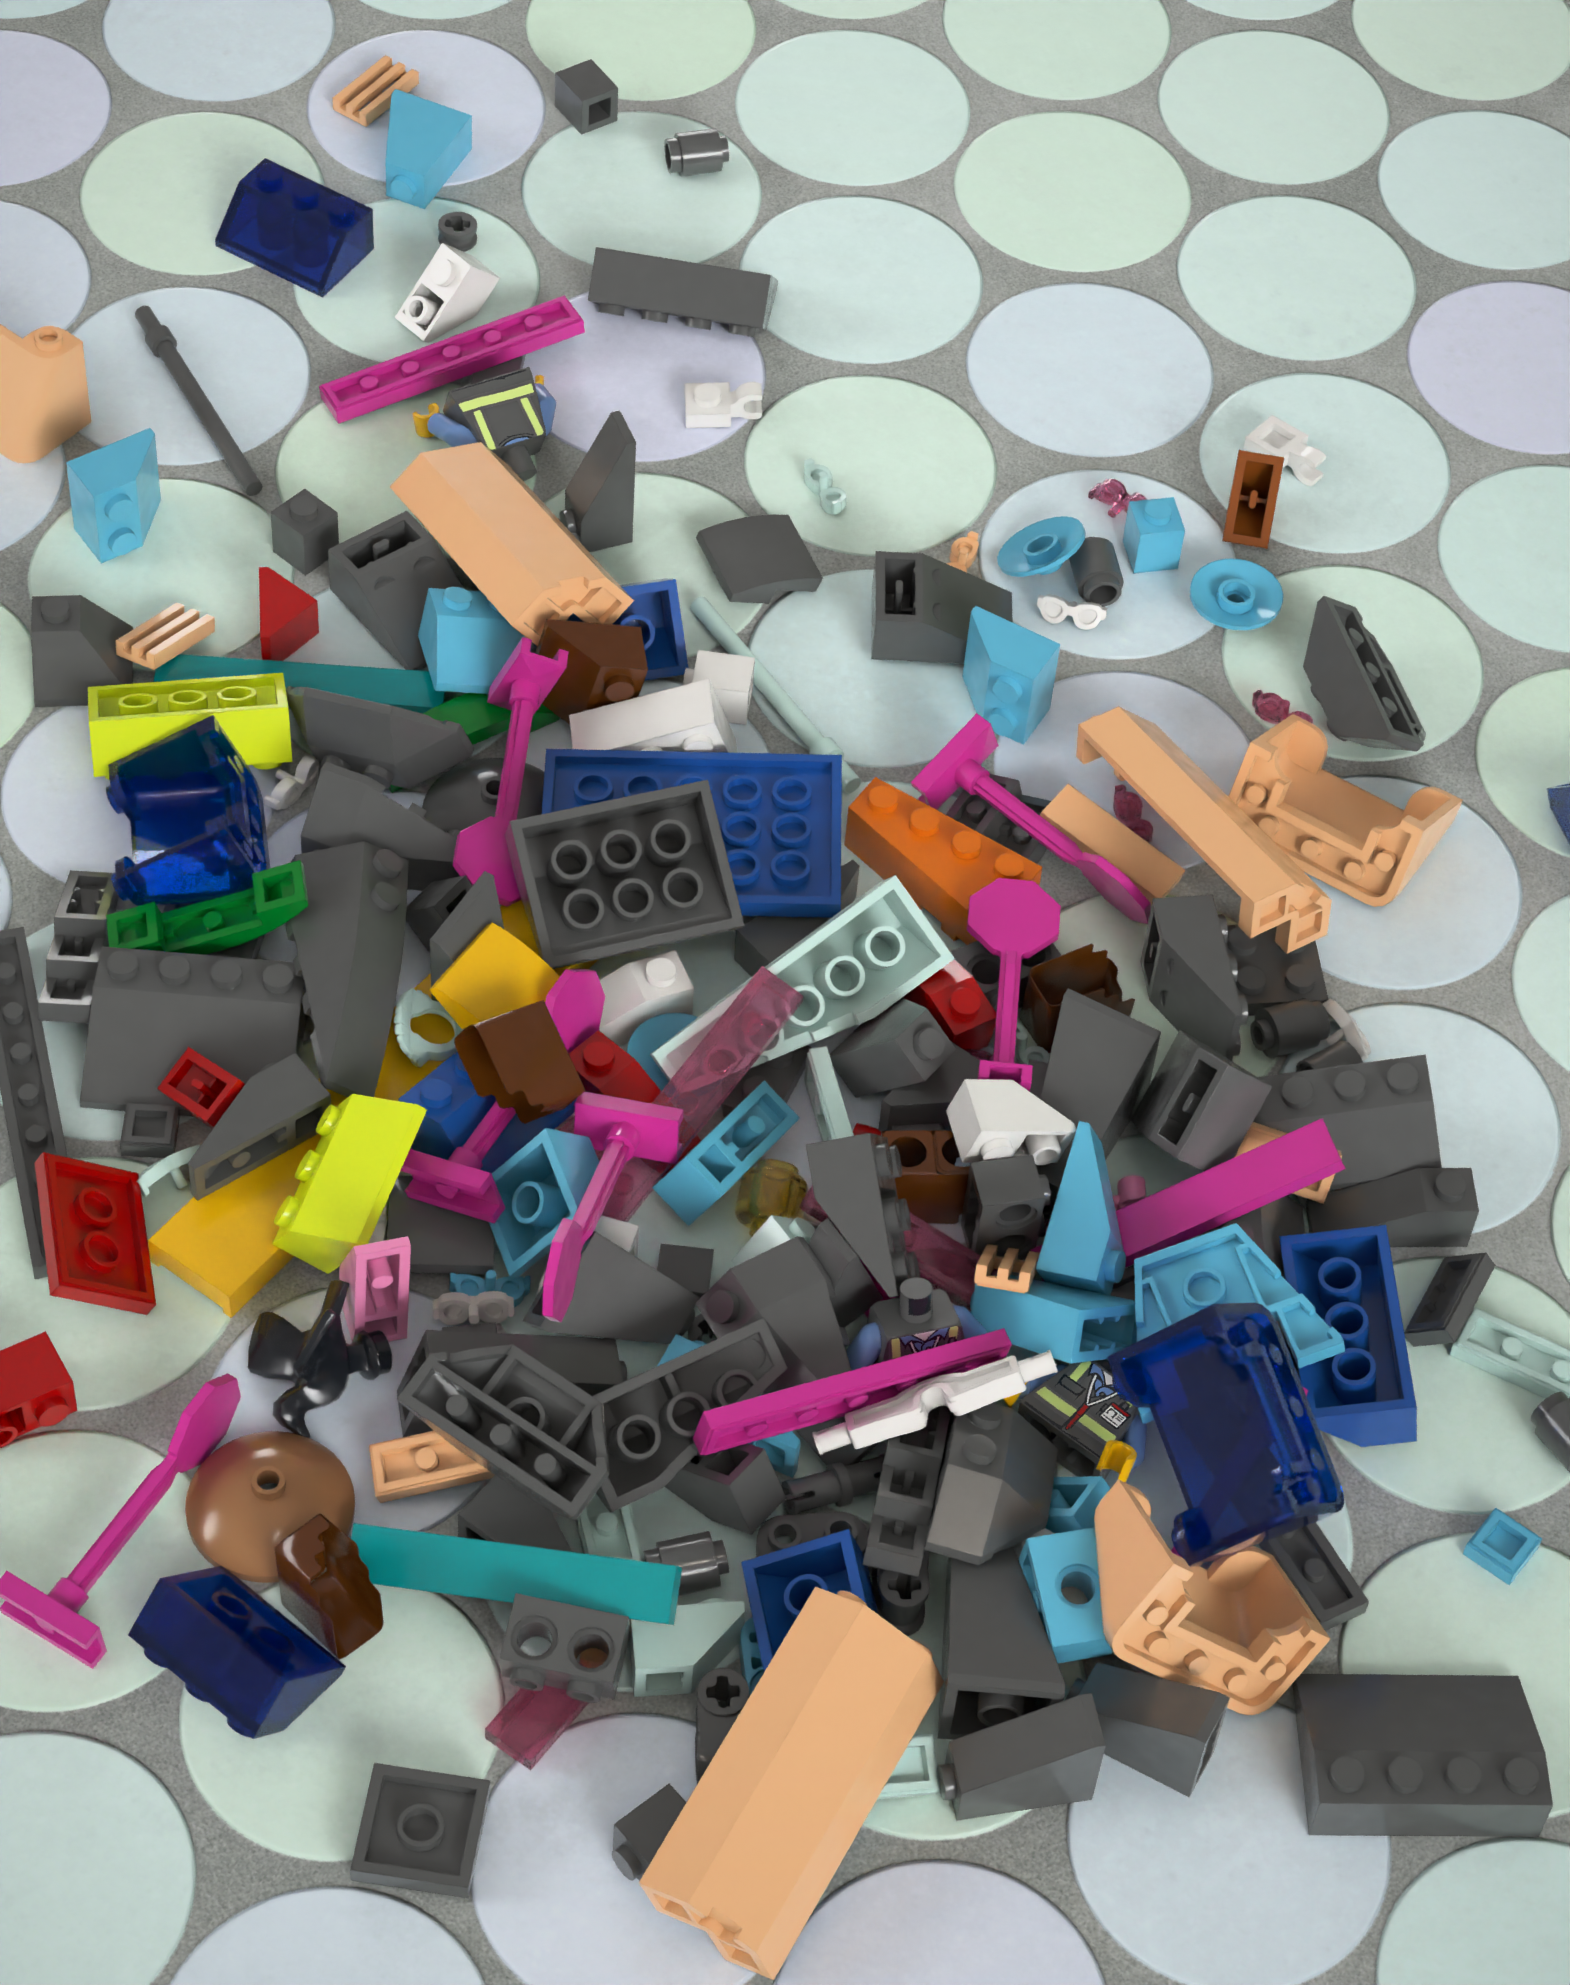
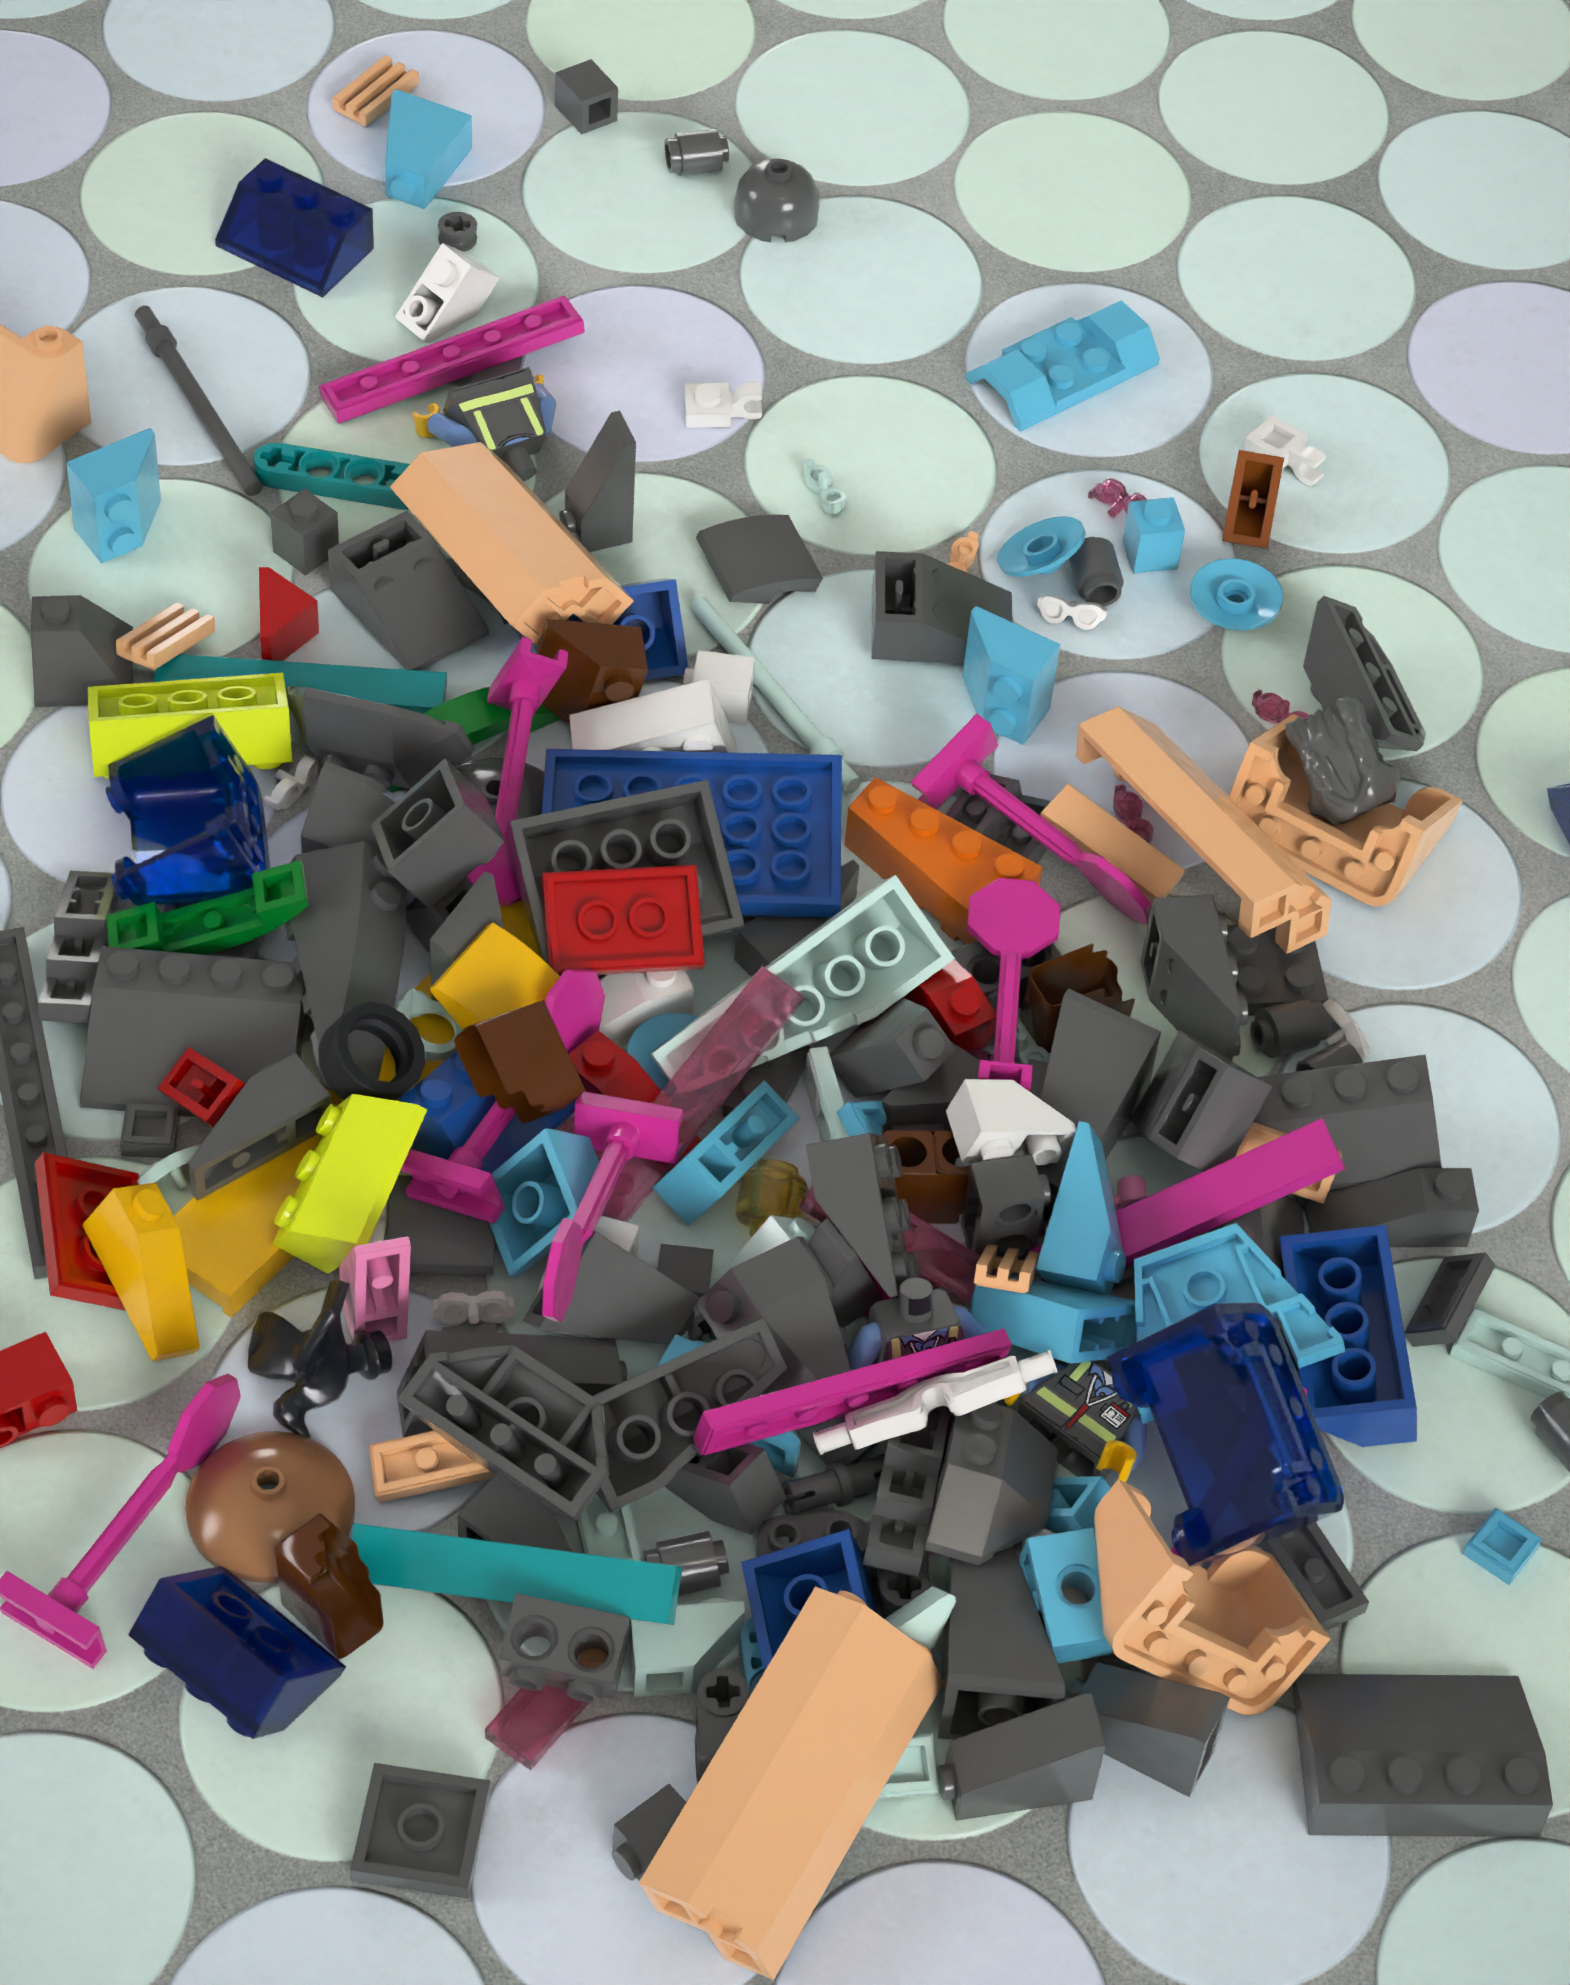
(147, 1267): none -> yellow slope
(338, 483): none -> teal beam
(395, 1032): none -> black tyre
(437, 834): none -> dark grey brick
(464, 640): medium azure slope -> none
(475, 1285): medium azure piece -> none
(623, 920): none -> red tile
(682, 290): dark grey slope -> none
(777, 201): none -> dark grey cylinder
(863, 1117): none -> medium azure tile
(924, 1616): none -> light aqua slope
(1069, 363): none -> medium azure piece
(1342, 762): none -> dark grey piece

